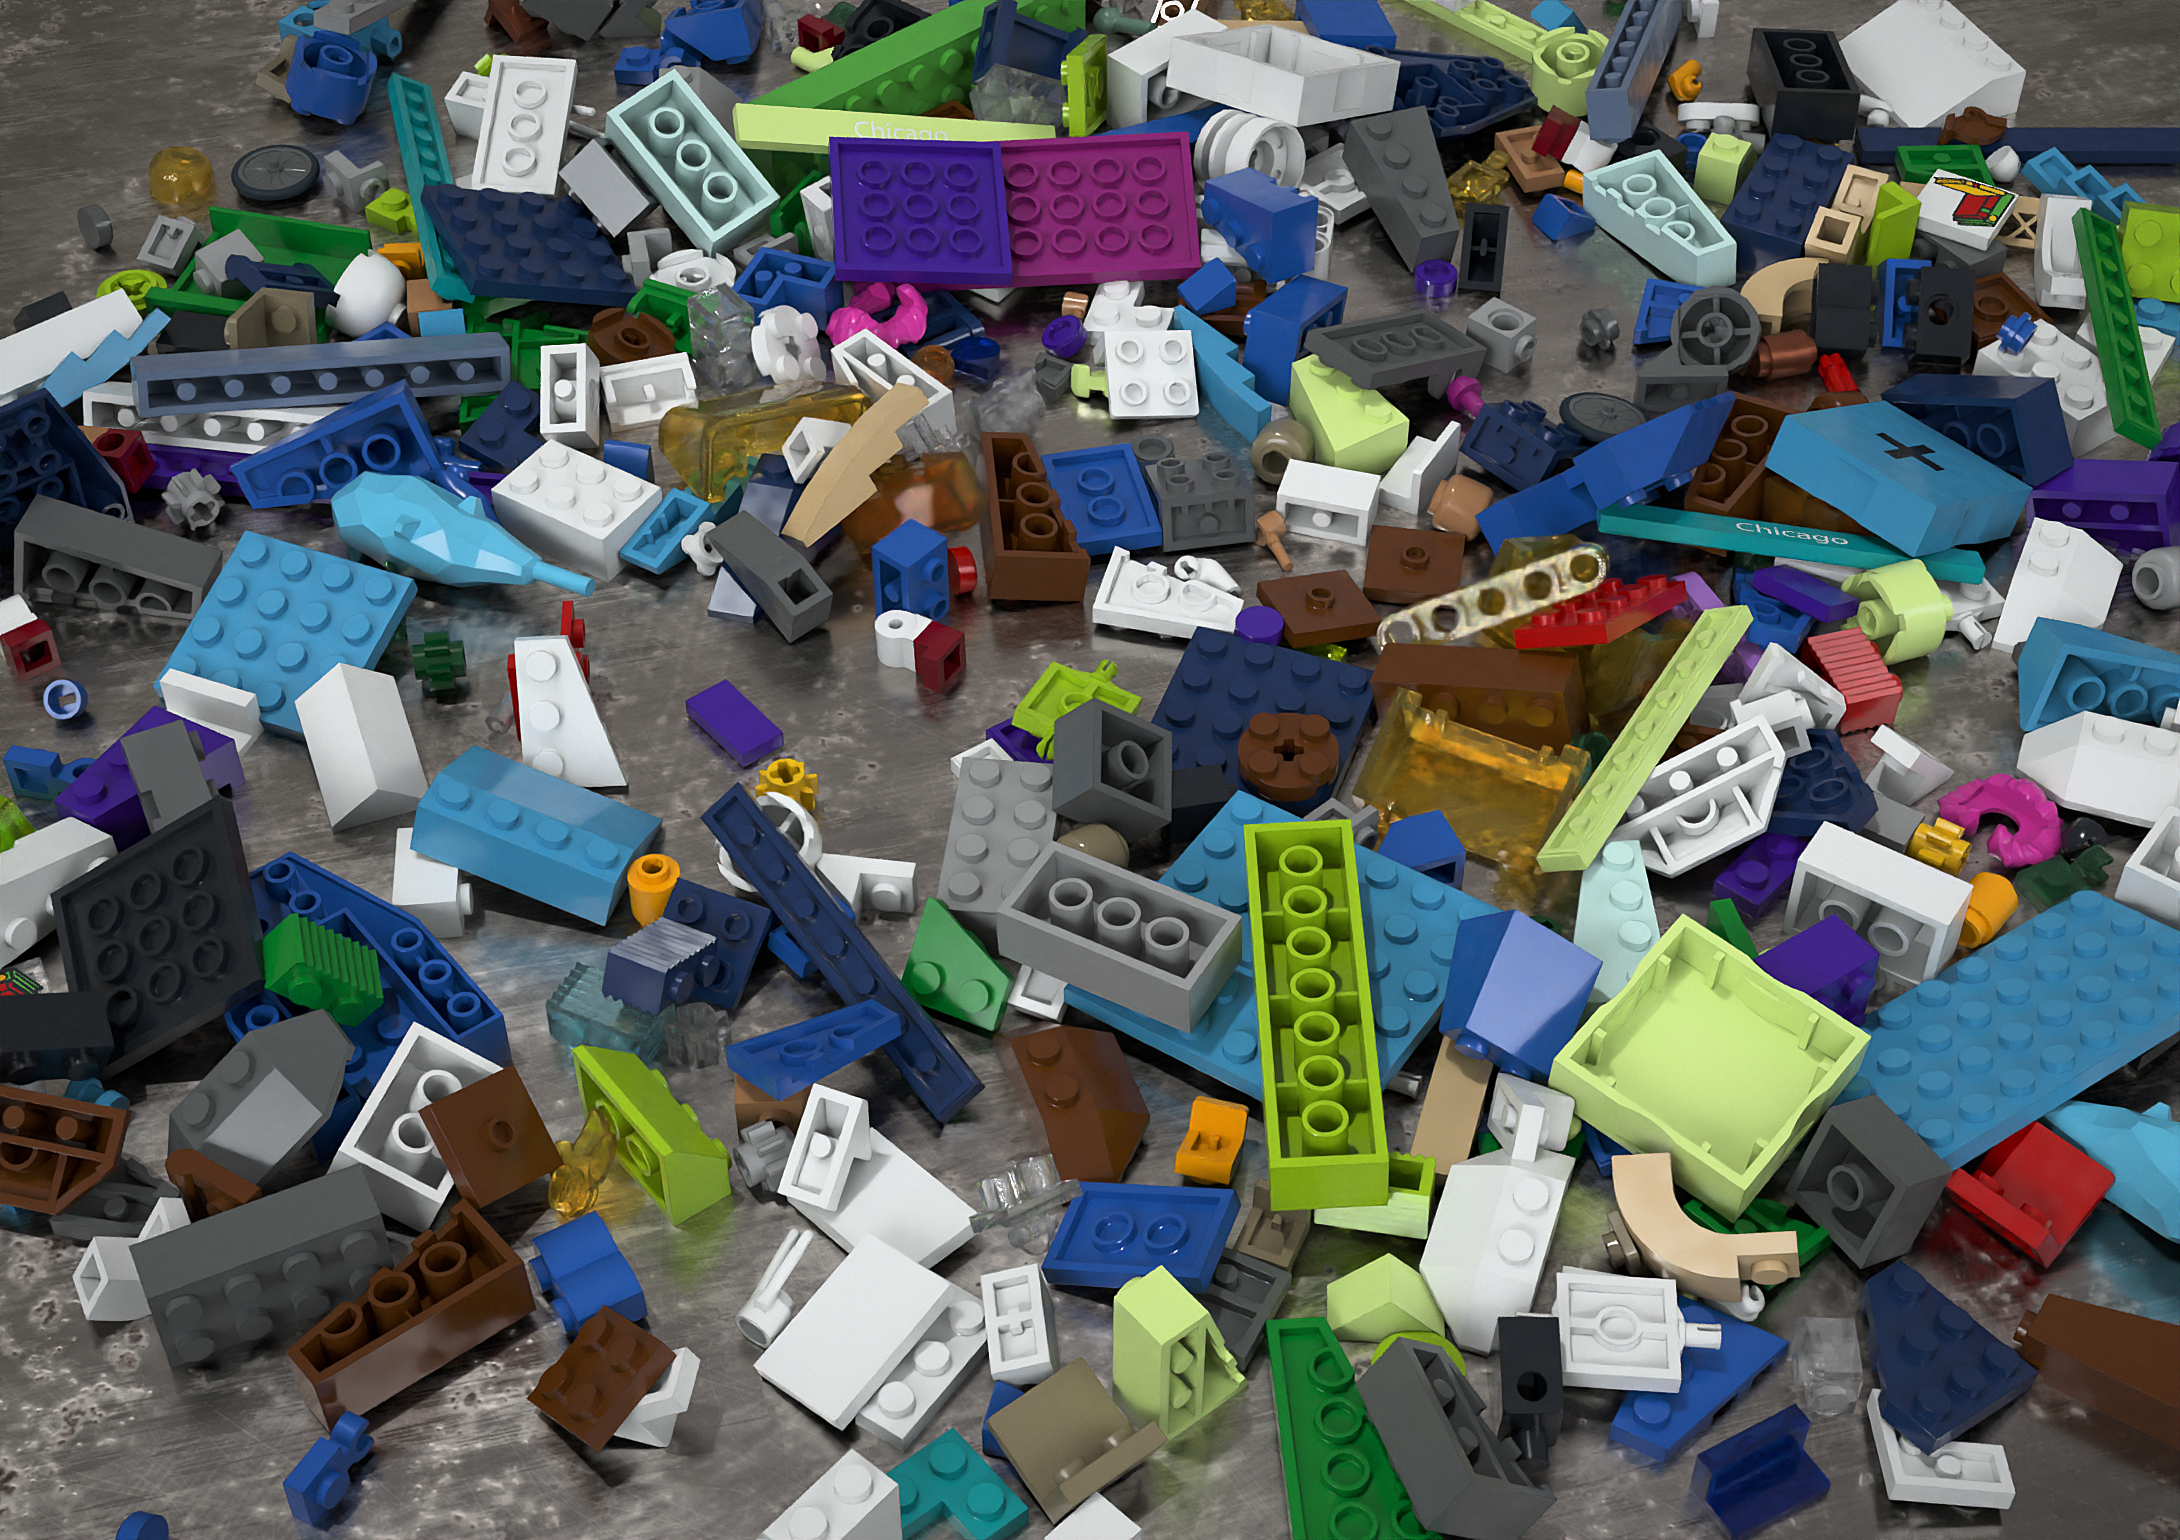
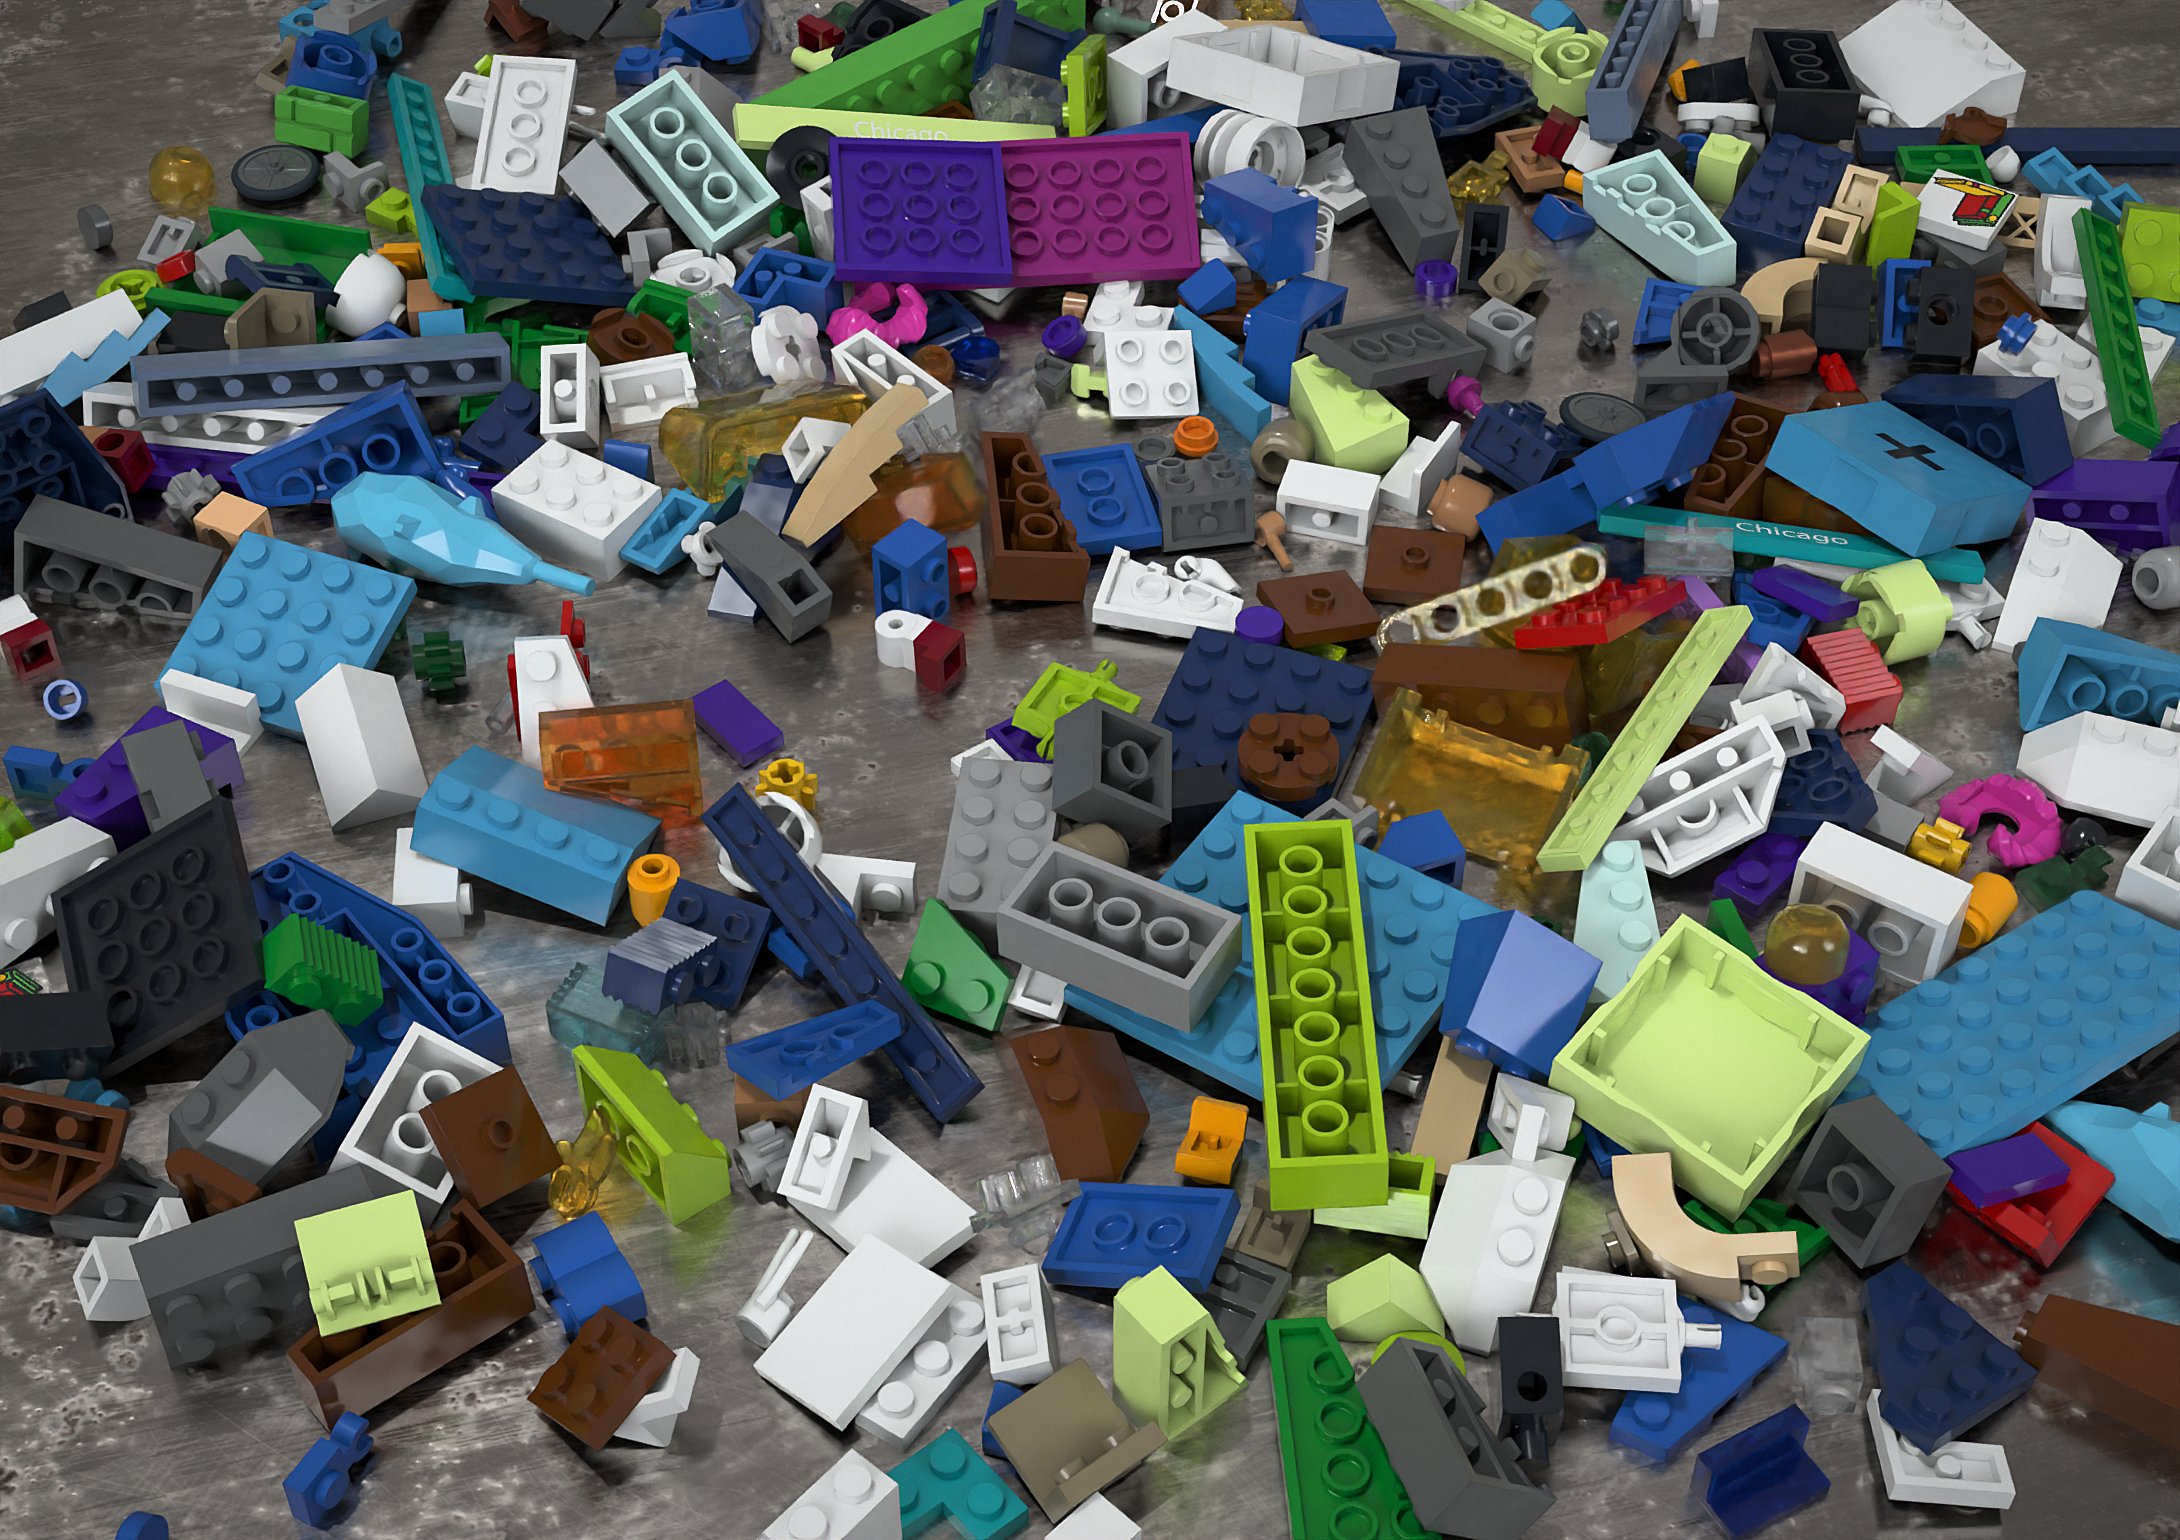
(176, 266): none -> red tile
(226, 520): none -> light nougat brick
(321, 121): none -> bright green brick
(367, 1263): none -> yellowish green hinge
(624, 752): none -> clear orange wedge
(791, 155): none -> black dish
(1195, 436): none -> orange plate
(1515, 274): none -> dark tan bracket
(1689, 551): none -> clear hips
(1717, 82): none -> black brick
(1807, 944): none -> clear yellow hair
(2007, 1170): none -> dark purple tile

